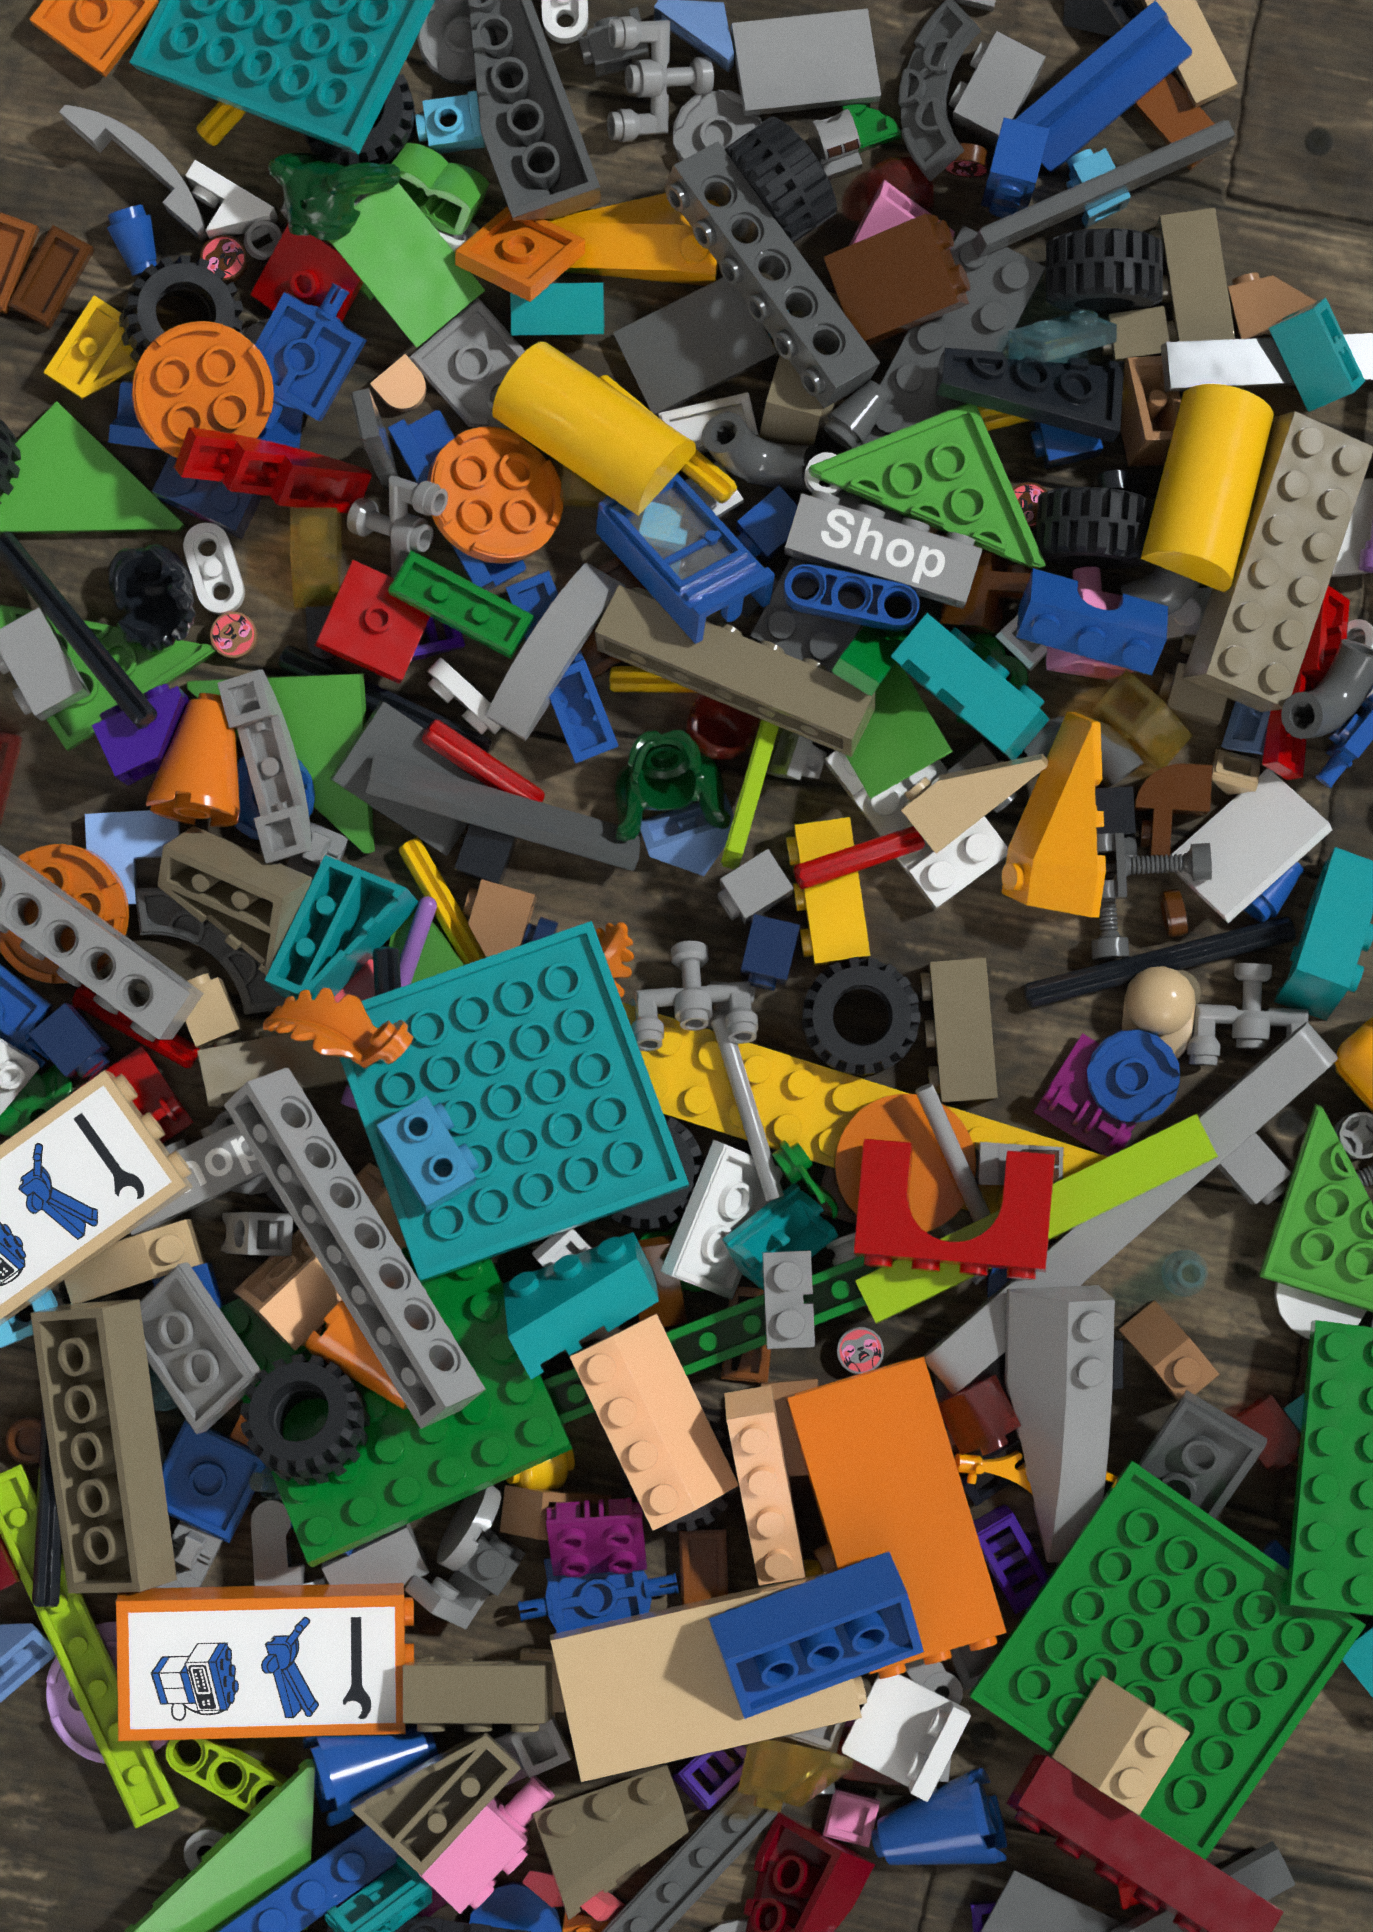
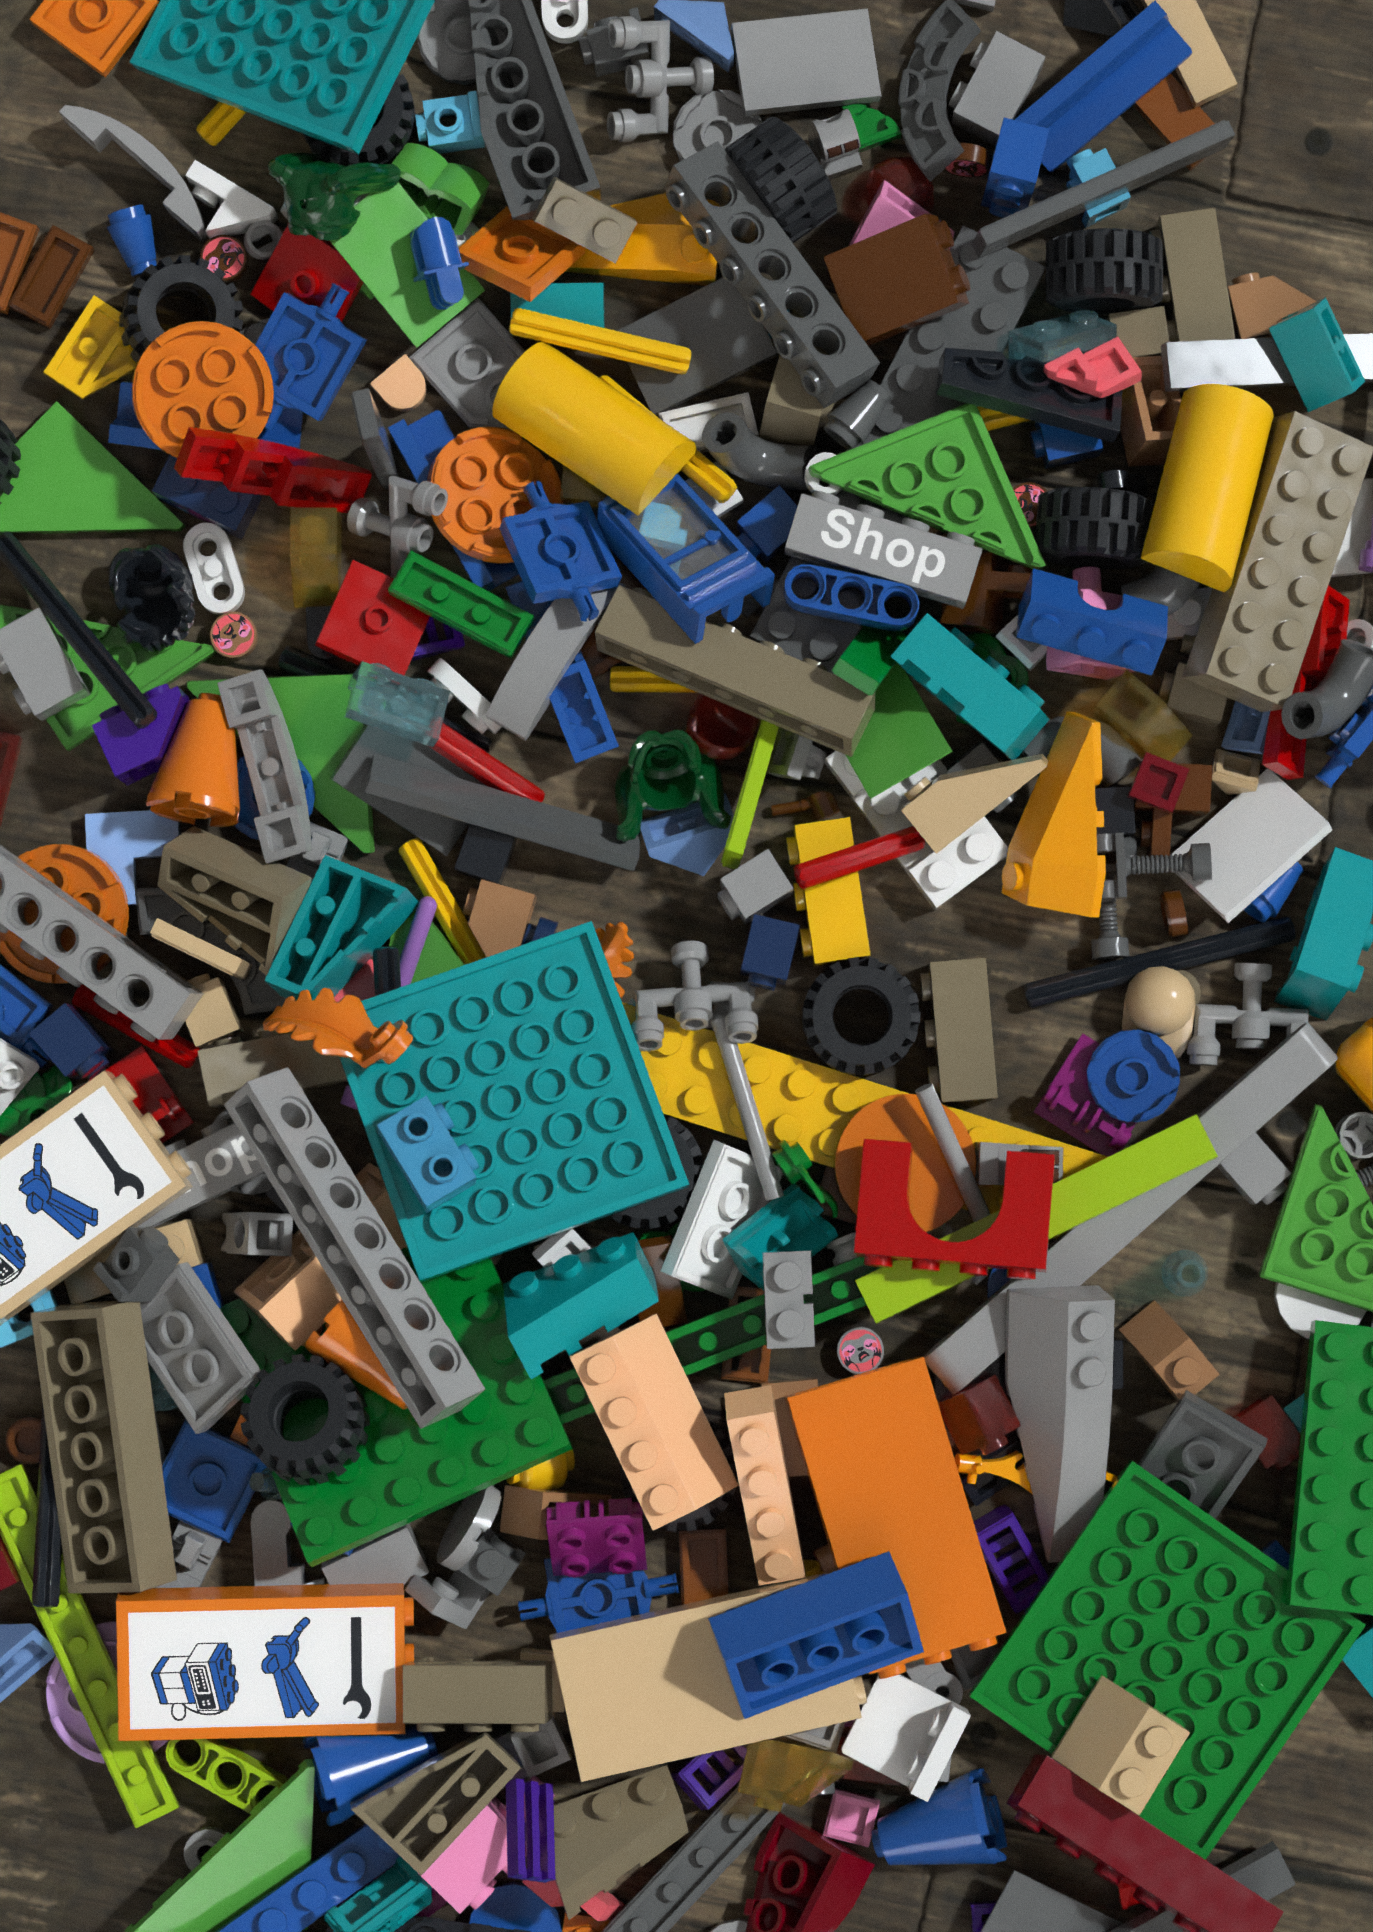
(137, 1265): none -> dark grey brick
(200, 949): none -> tan tile
(397, 703): none -> clear light blue bracket
(438, 261): none -> blue arm
(536, 1831): none -> dark purple tile
(560, 552): none -> blue plate
(584, 219): none -> dark tan plate
(600, 341): none -> yellow axle
(822, 804): none -> reddish brown hand
(1098, 371): none -> coral slope
(1158, 782): none -> dark red tile

